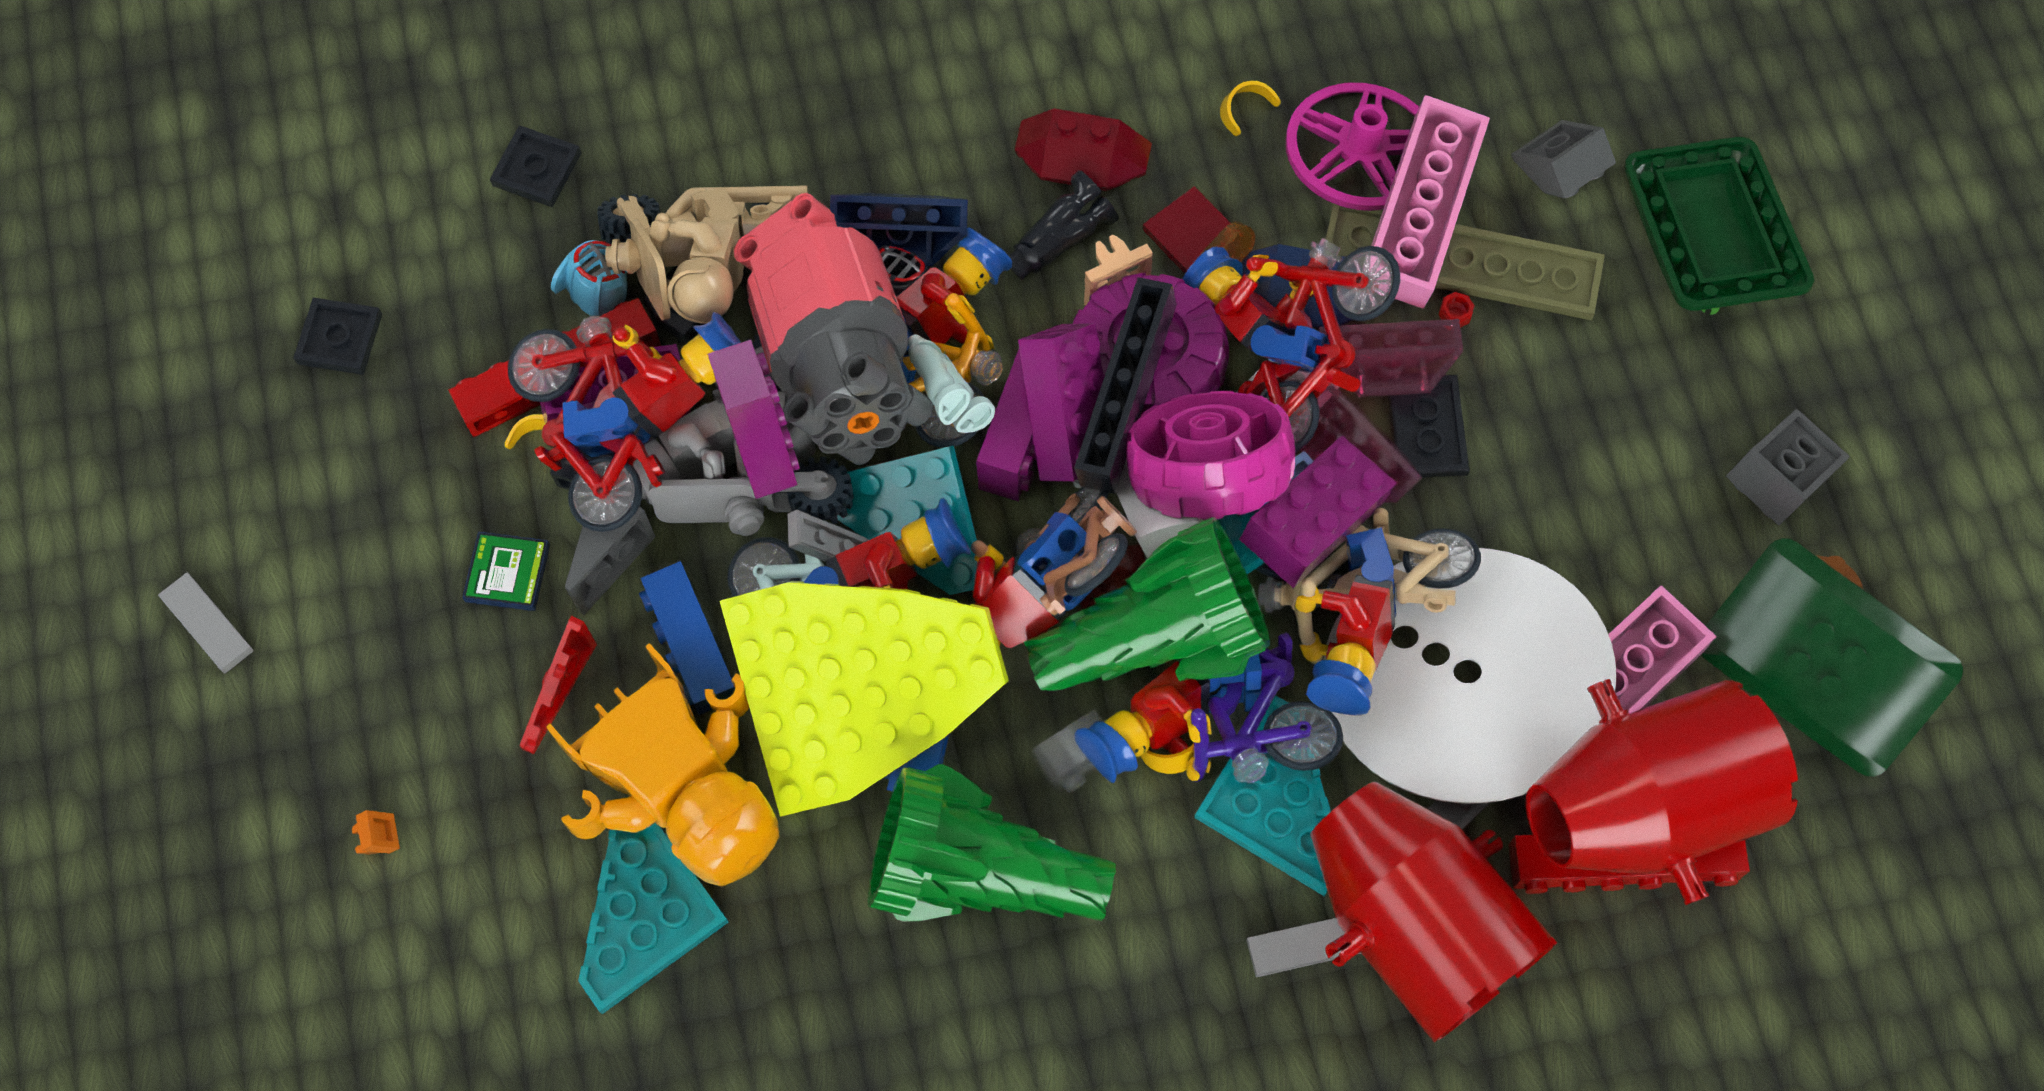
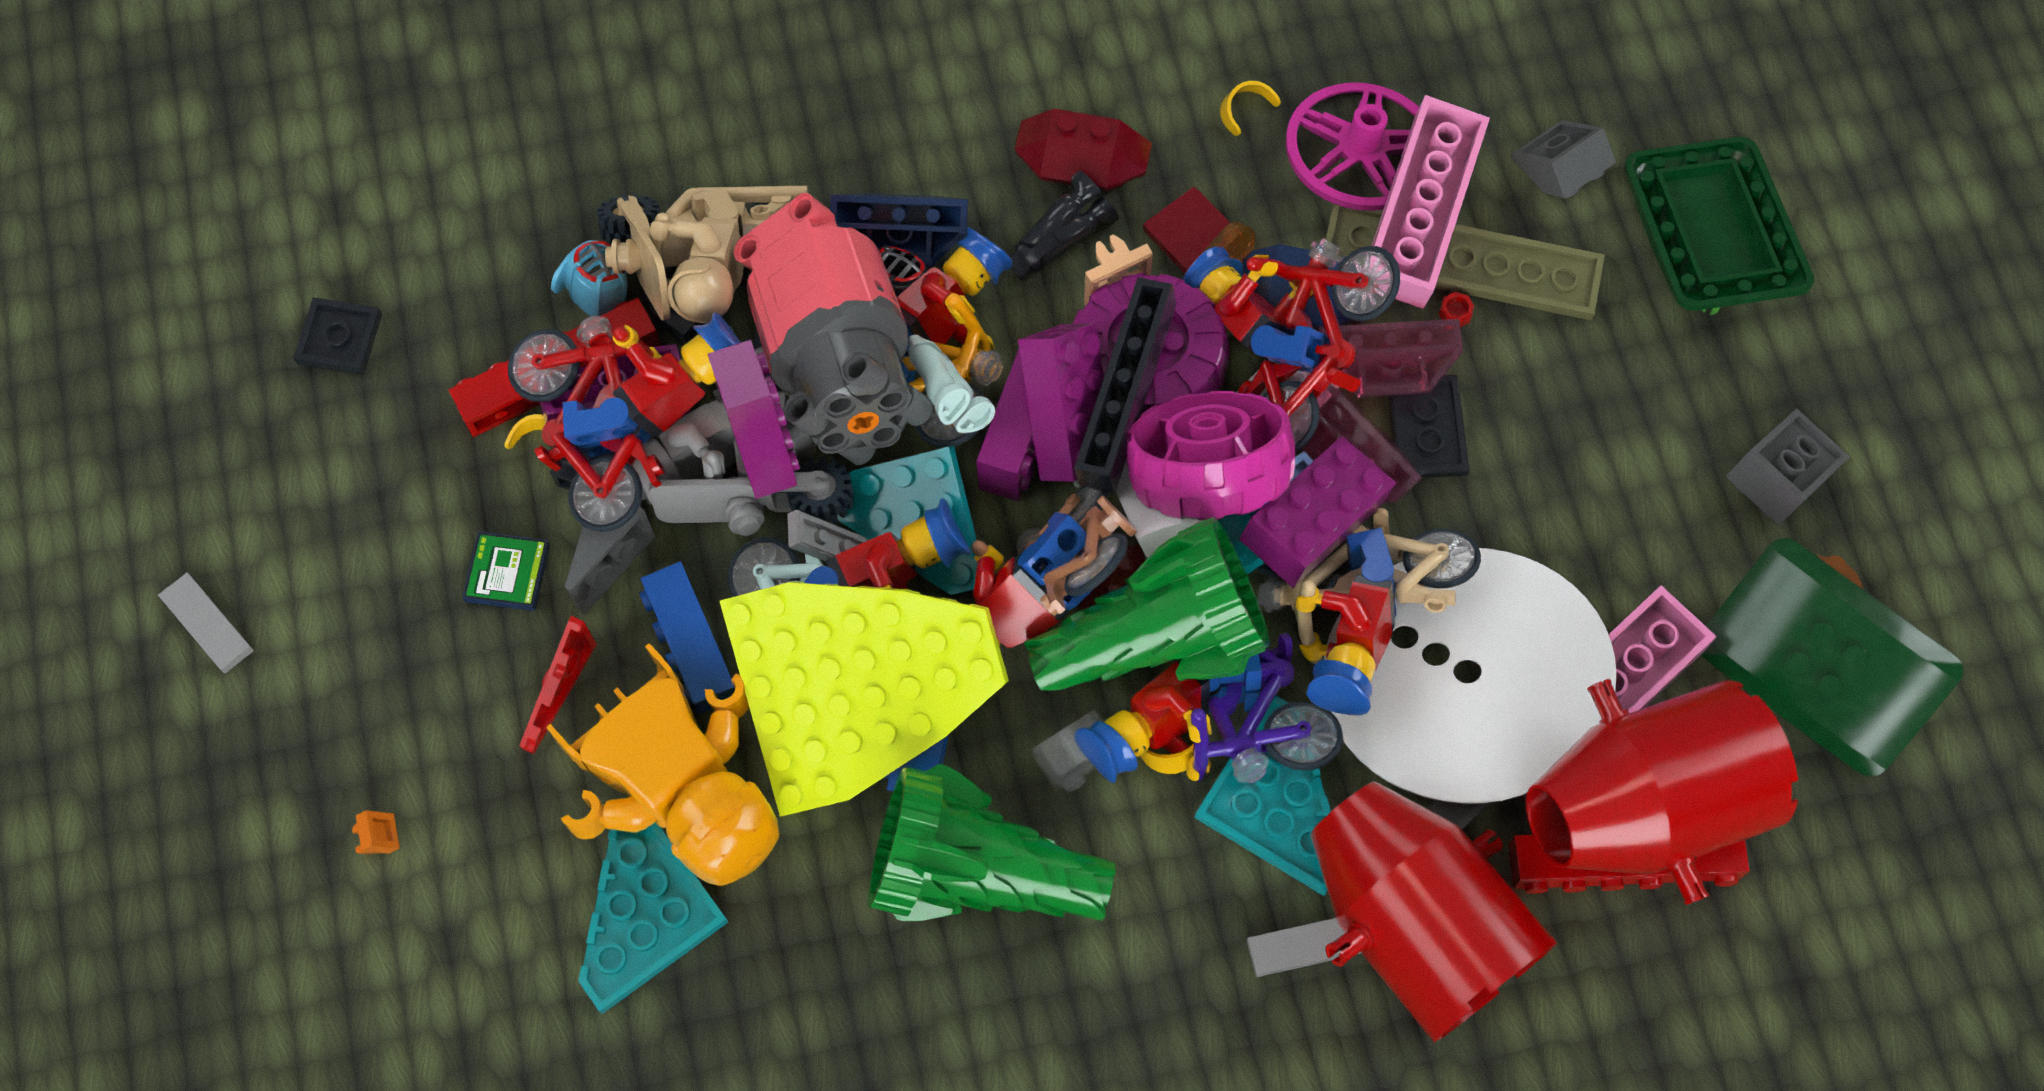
(535, 166): black plate -> none

